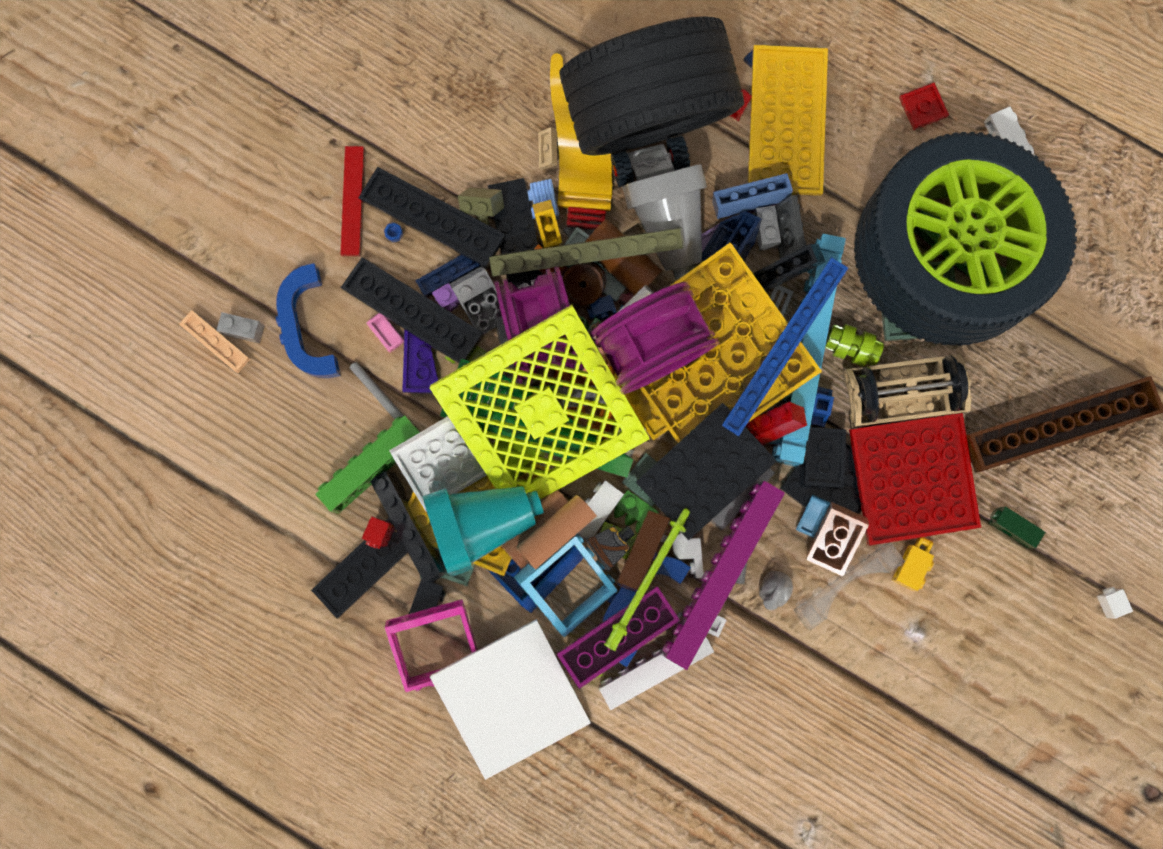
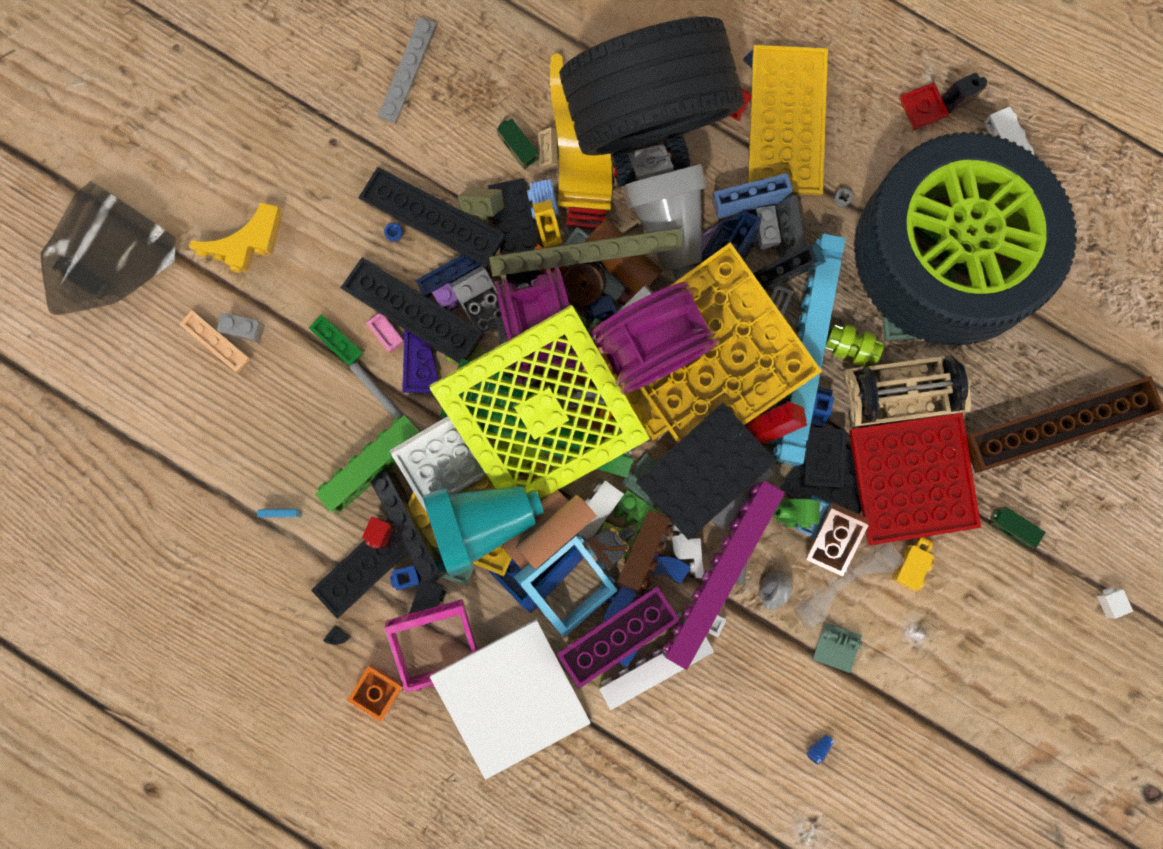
(101, 252): none -> clear smoke windscreen
(255, 237): none -> yellow arch
(279, 513): none -> dark azure tile
(291, 337): blue arch -> none
(335, 340): none -> green plate
(336, 636): none -> black tile
(351, 203): red tile -> none
(376, 692): none -> orange brick
(397, 578): none -> blue brick
(407, 70): none -> light grey plate
(517, 143): none -> dark green brick
(619, 629): lime bar -> none
(785, 346): blue plate -> none
(798, 512): none -> bright green brick
(820, 749): none -> blue cone
(837, 647): none -> sand green hinge
(845, 192): none -> light grey bush
(969, 88): none -> black torso

